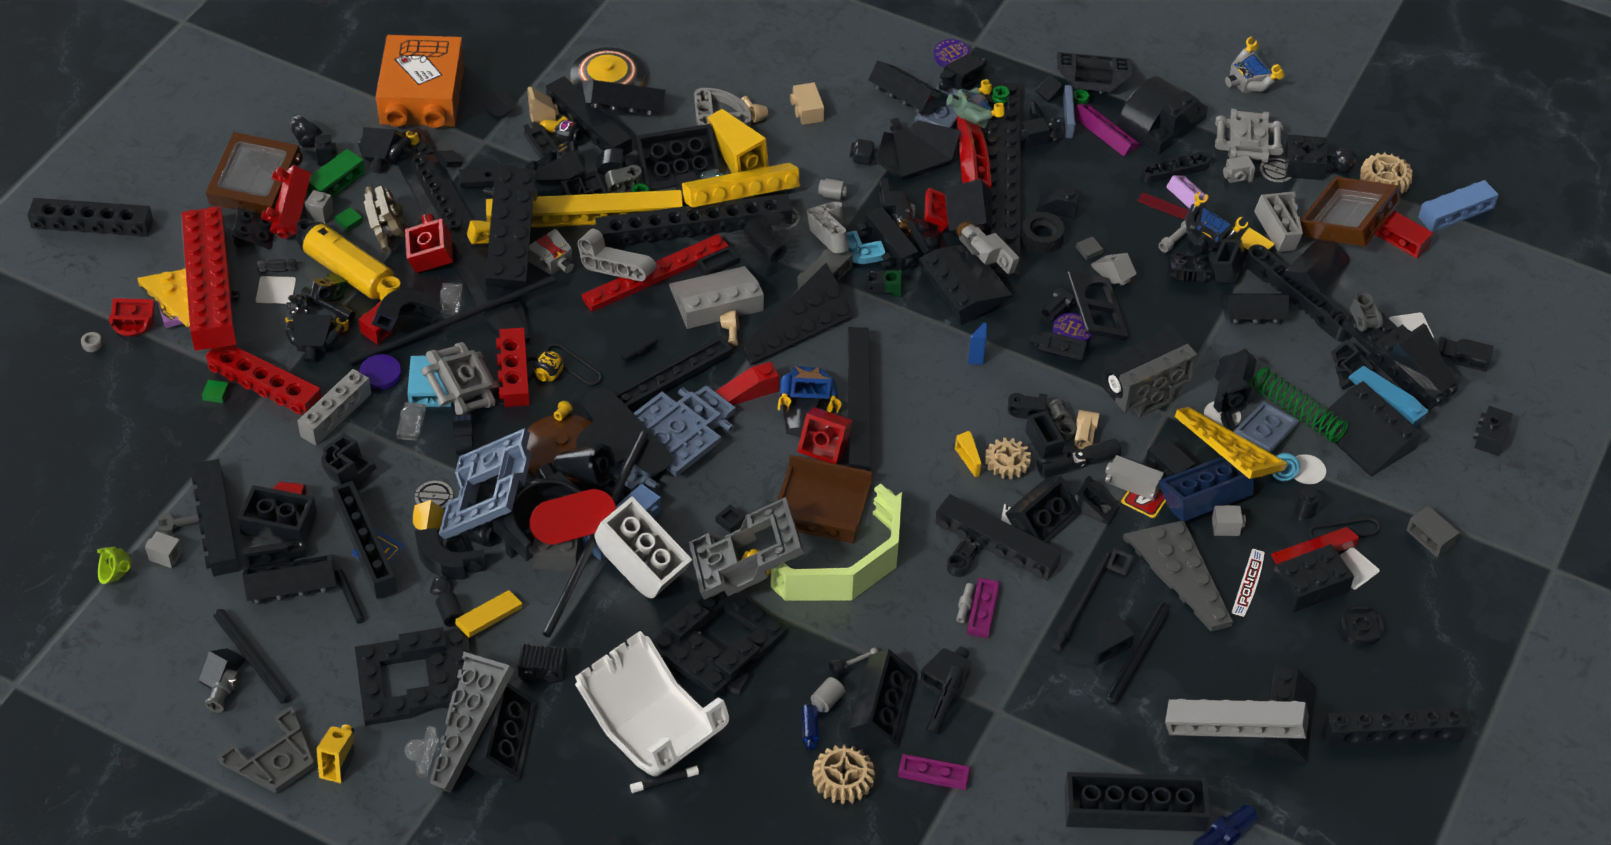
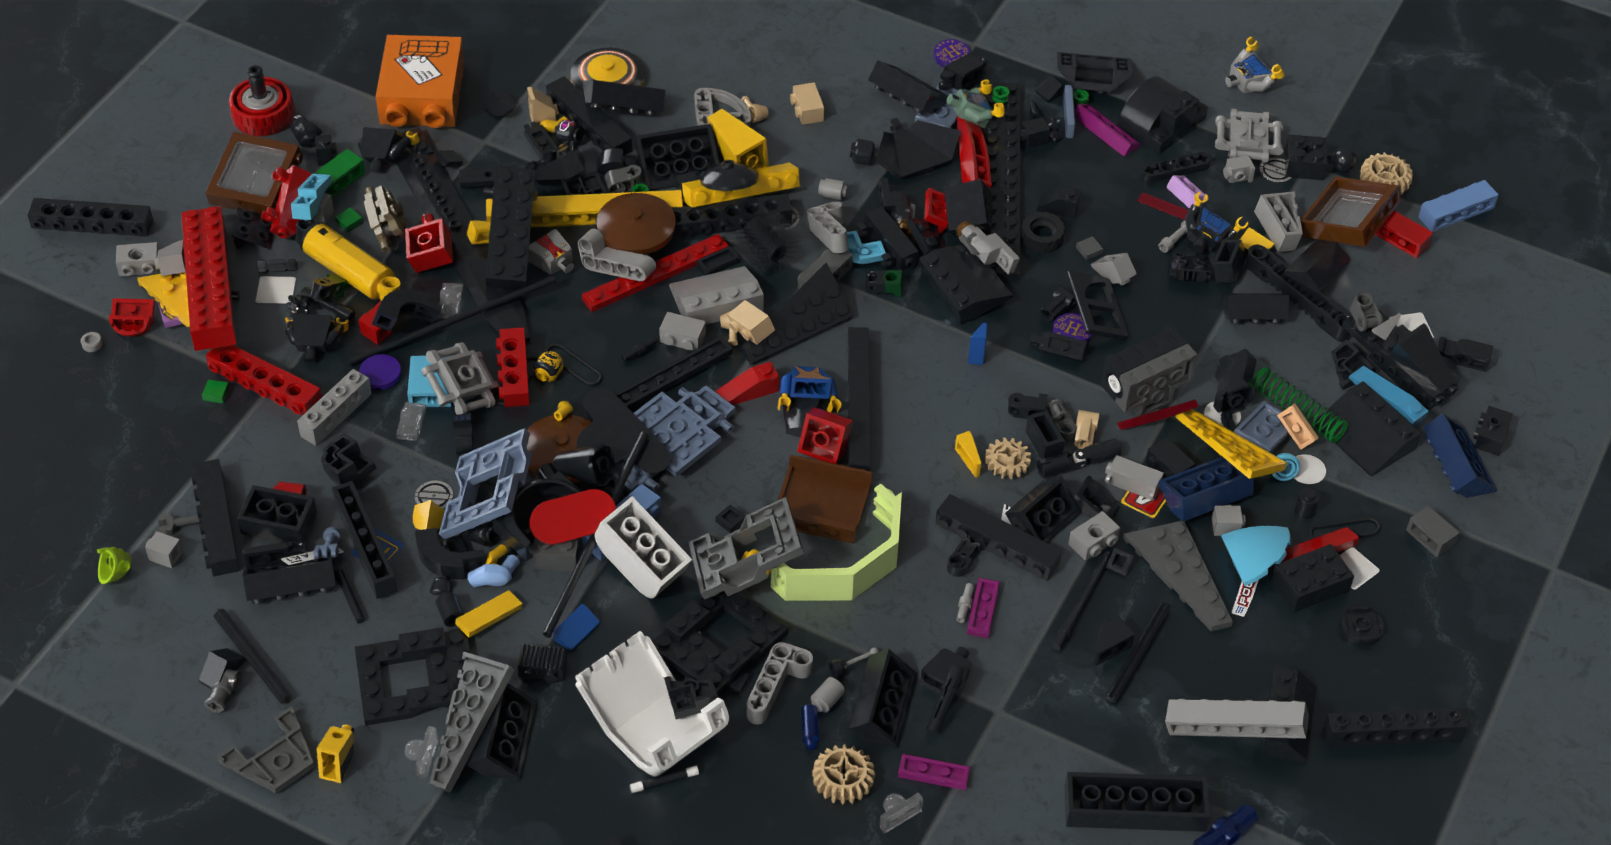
(136, 259): none -> light grey brick
(171, 259): none -> light grey slope
(261, 104): none -> red wheel
(302, 557): none -> white sticker
(310, 196): none -> medium azure slope
(331, 536): none -> sand blue hinge
(494, 574): none -> light blue arm
(495, 554): none -> yellow arm
(575, 628): none -> blue slope
(636, 223): none -> reddish brown dish
(682, 331): none -> light grey brick
(690, 695): none -> black slope
(729, 176): none -> black dish
(750, 322): none -> tan piece
(781, 661): none -> light grey beam
(899, 810): none -> clear tile
(1094, 536): none -> light grey brick
(1157, 415): none -> dark red sticker
(1256, 550): none -> medium azure brick
(1298, 426): none -> light nougat brick
(1385, 328): none -> white sticker
(1458, 457): none -> dark blue slope

